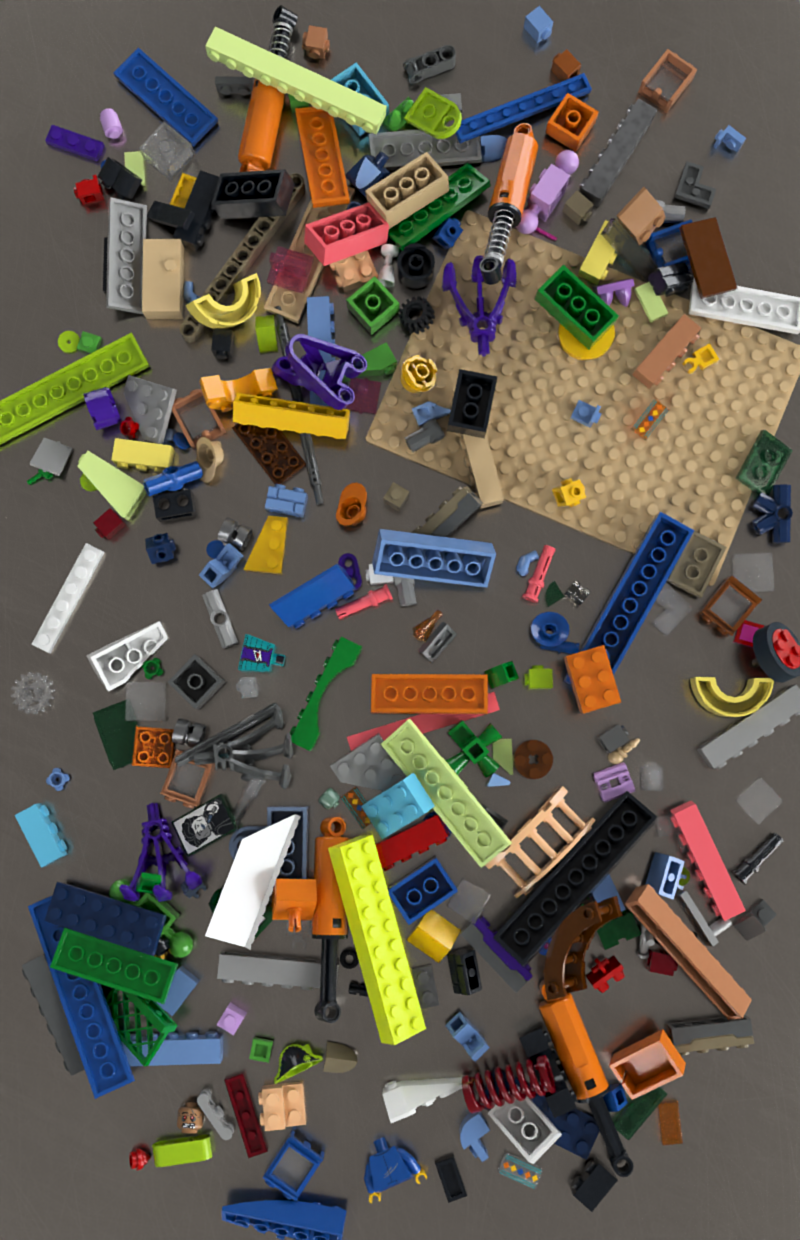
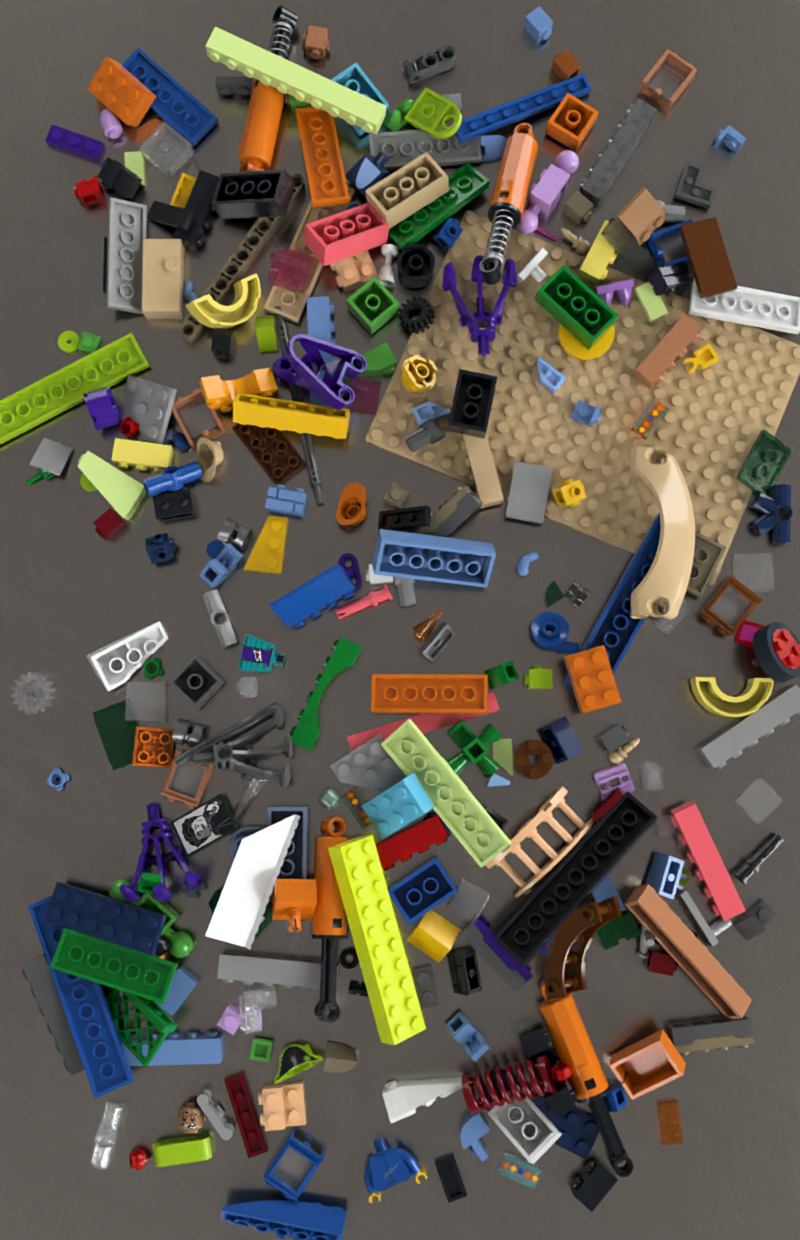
(41, 834): medium azure brick -> none
(68, 598): white plate -> none
(107, 1135): none -> clear piece
(121, 92): none -> orange brick
(251, 1003): none -> clear plate
(405, 518): none -> black plate
(528, 492): none -> light grey tile
(532, 268): none -> white tile
(536, 582): coral pin -> none
(549, 375): none -> light blue tile
(561, 740): none -> dark blue brick
(561, 1072): none -> red tile
(581, 245): none -> tan bar
(603, 972): red hips -> none
(607, 804): none -> dark red tile
(638, 1112): clear green plate -> none
(671, 568): none -> tan panel

